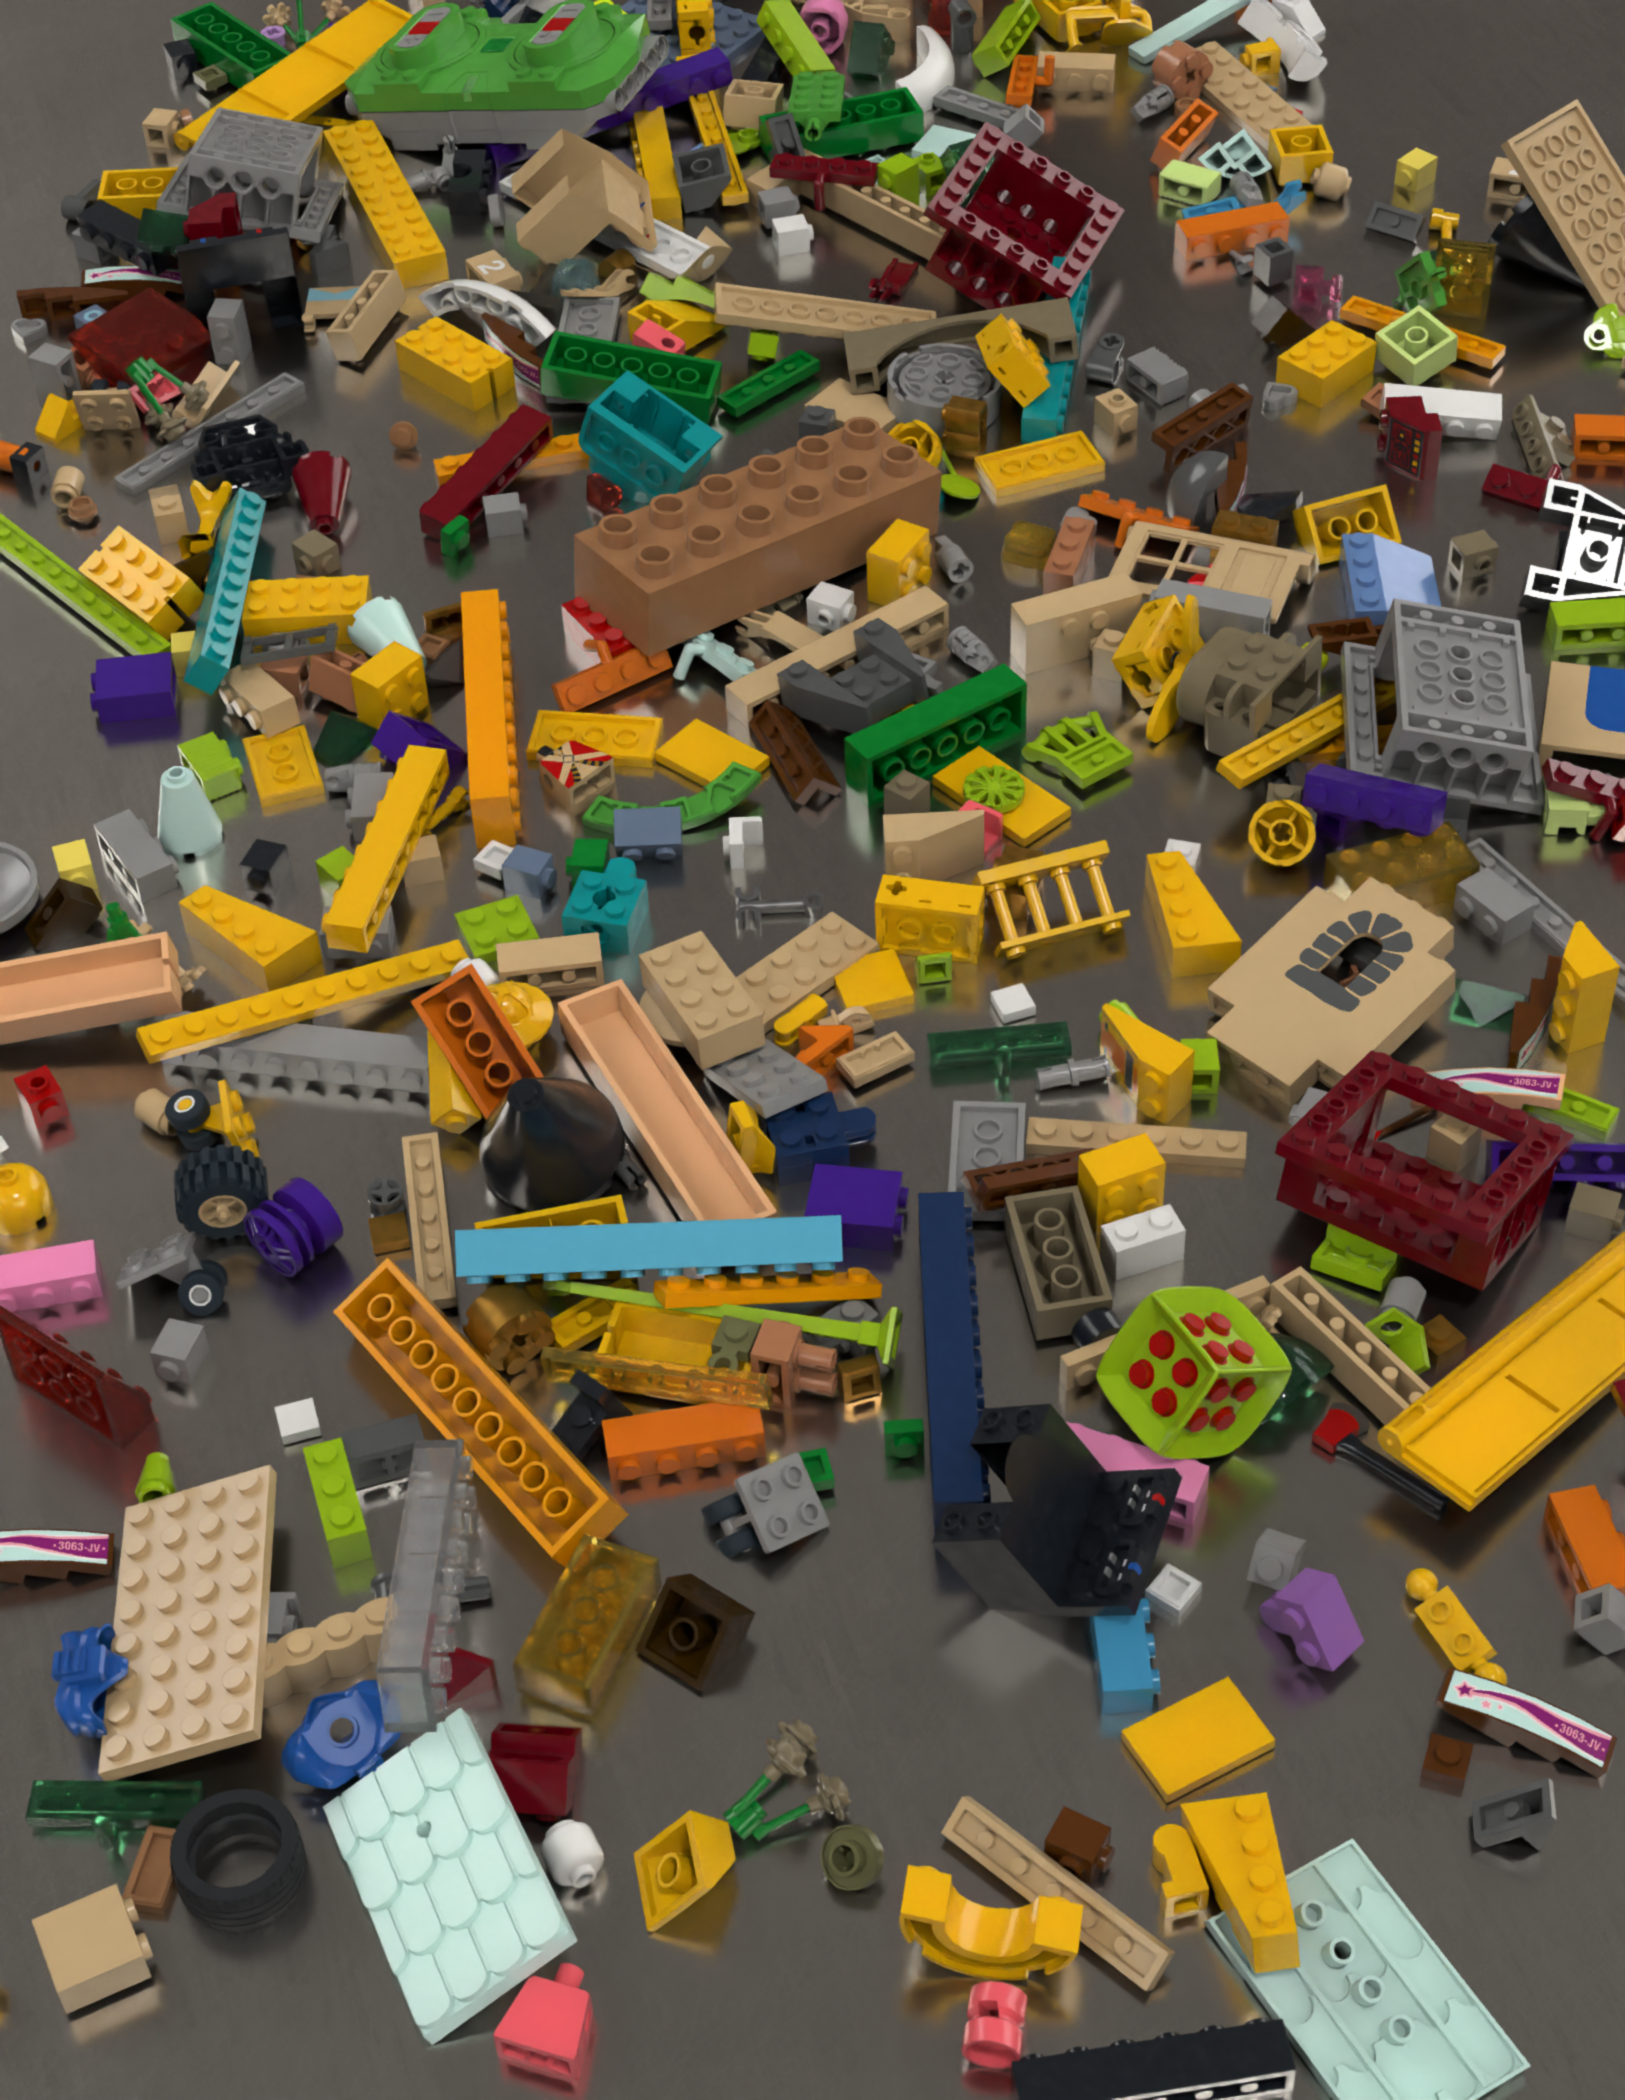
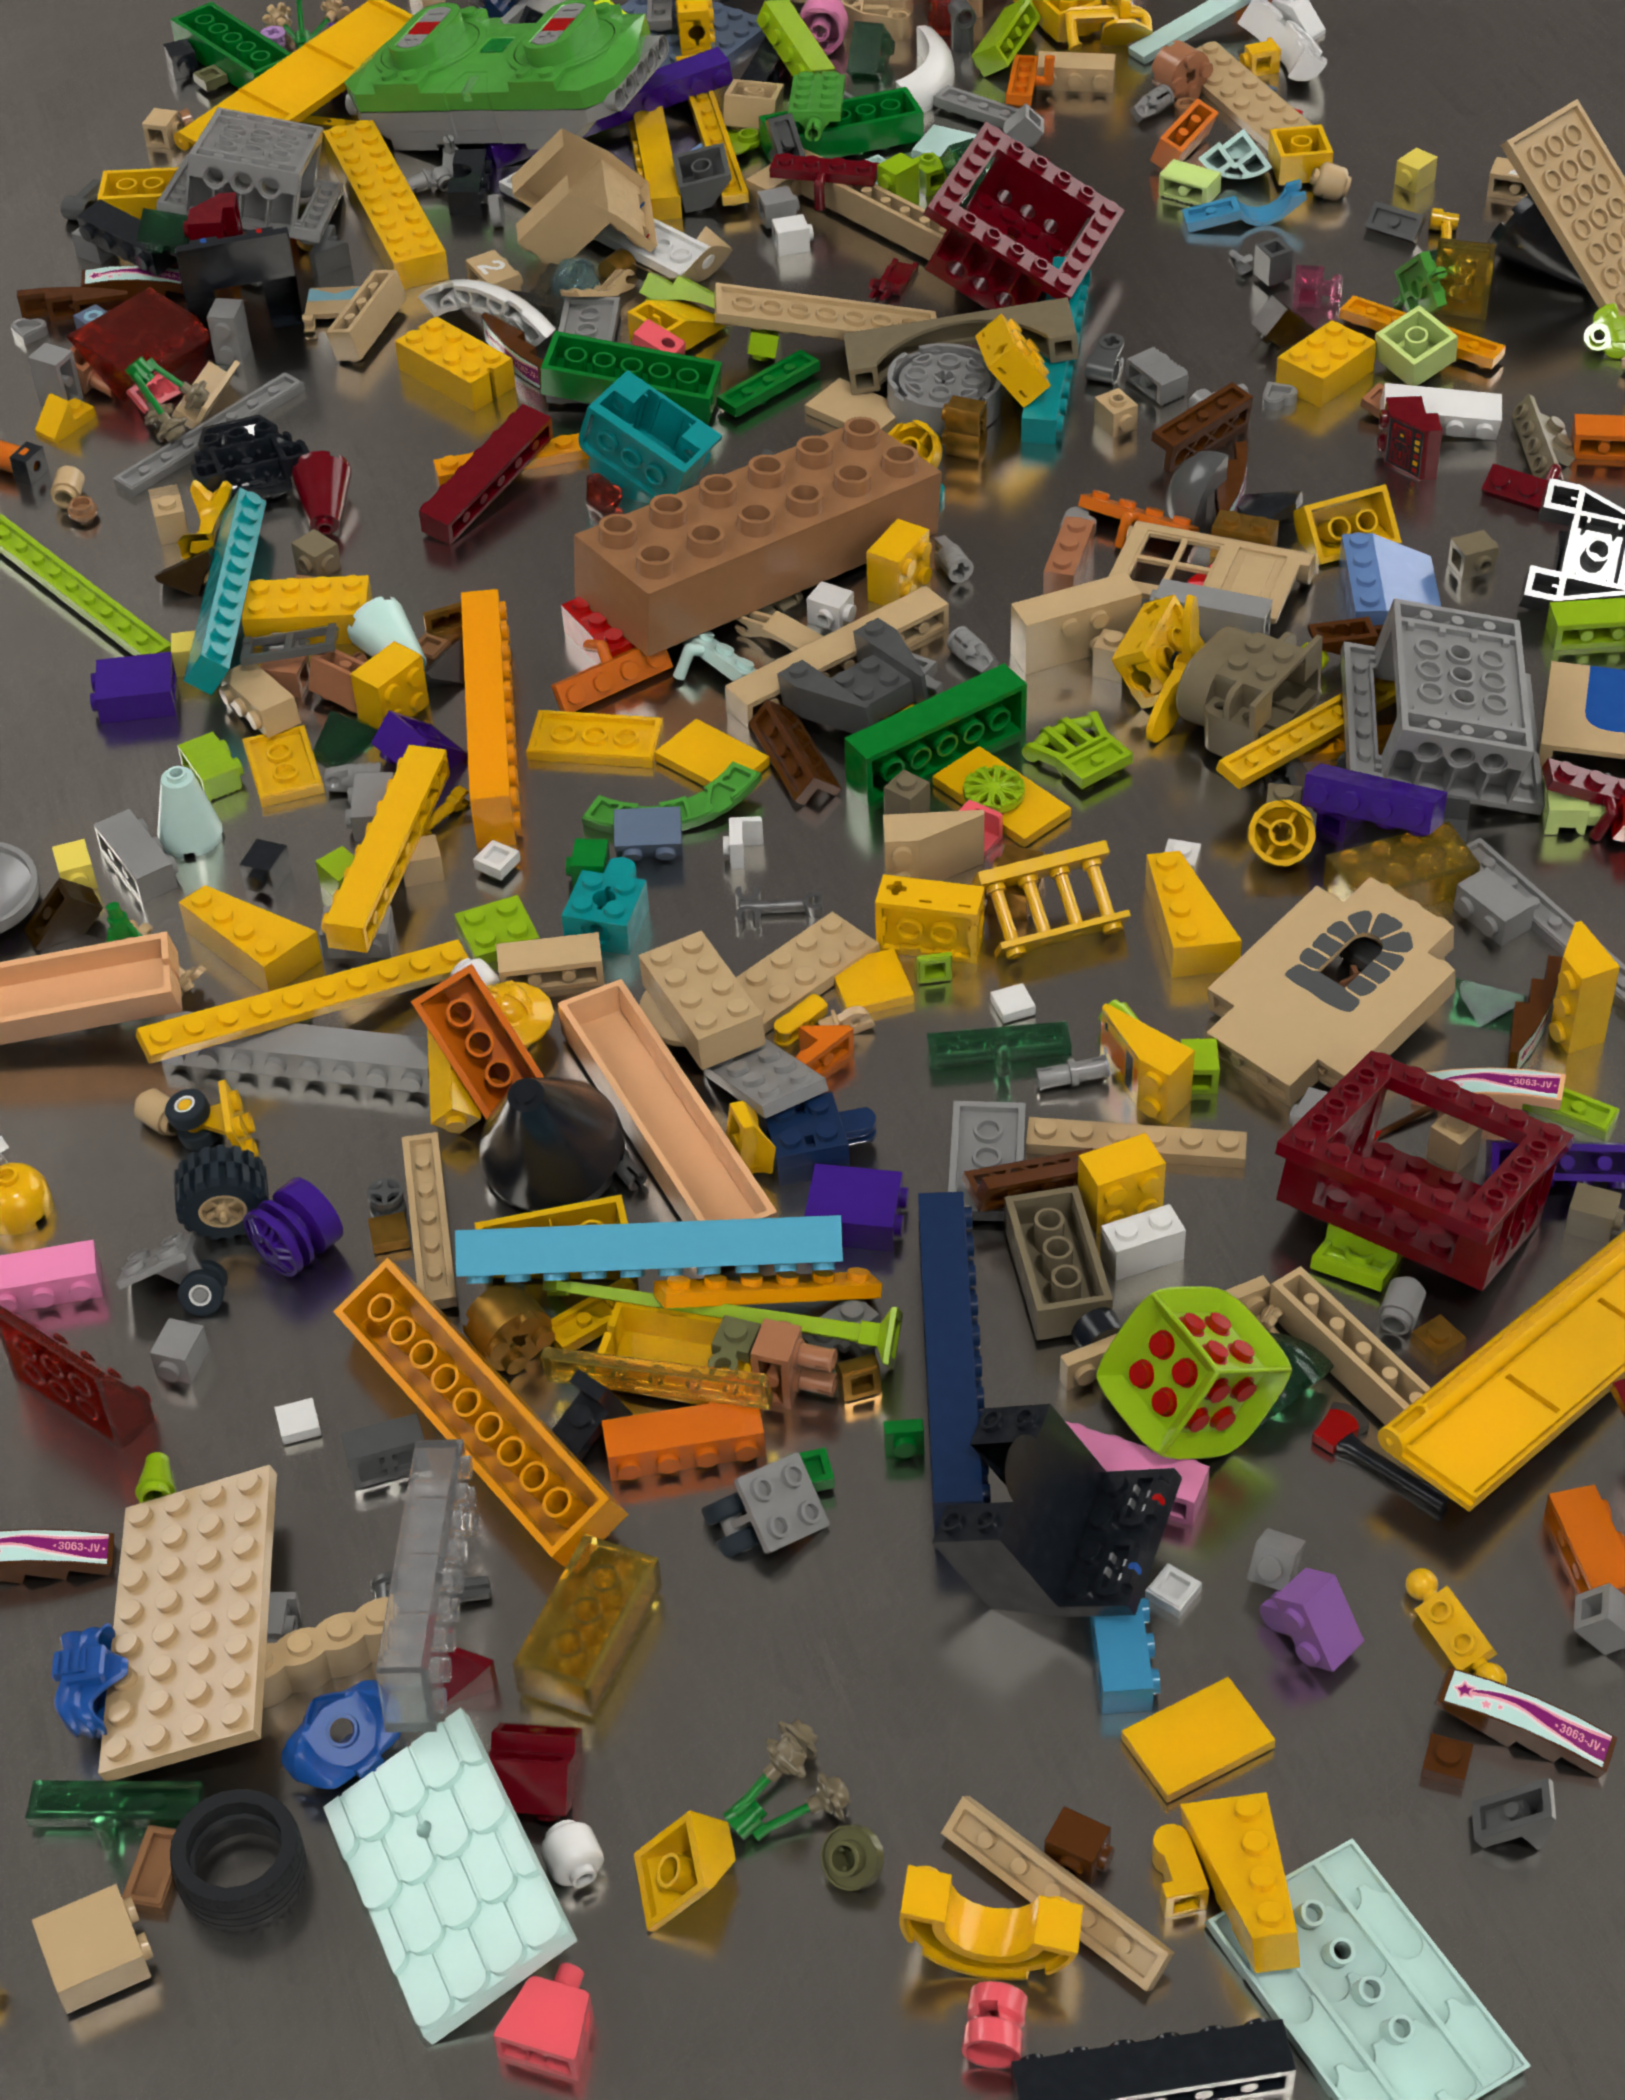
(41, 1096): red brick -> none
(106, 407): tan plate -> none
(142, 582): yellow piece -> none
(337, 1503): lime brick -> none
(403, 435): medium nougat plate -> none
(455, 536): green plate -> none
(504, 514): light grey brick -> none
(529, 872): sand blue brick -> none
(574, 773): tan torso -> none
(694, 1630): dark brown slope -> none
(817, 421): dark grey brick -> none
(875, 1059): tan plate -> none
(957, 485): lime piece -> none
(1028, 545): clear yellow piece -> none
(1039, 464): yellow tile -> none
(1230, 230): orange brick -> none
(1246, 189): light grey hinge -> none
(1407, 1342): lime bracket -> none

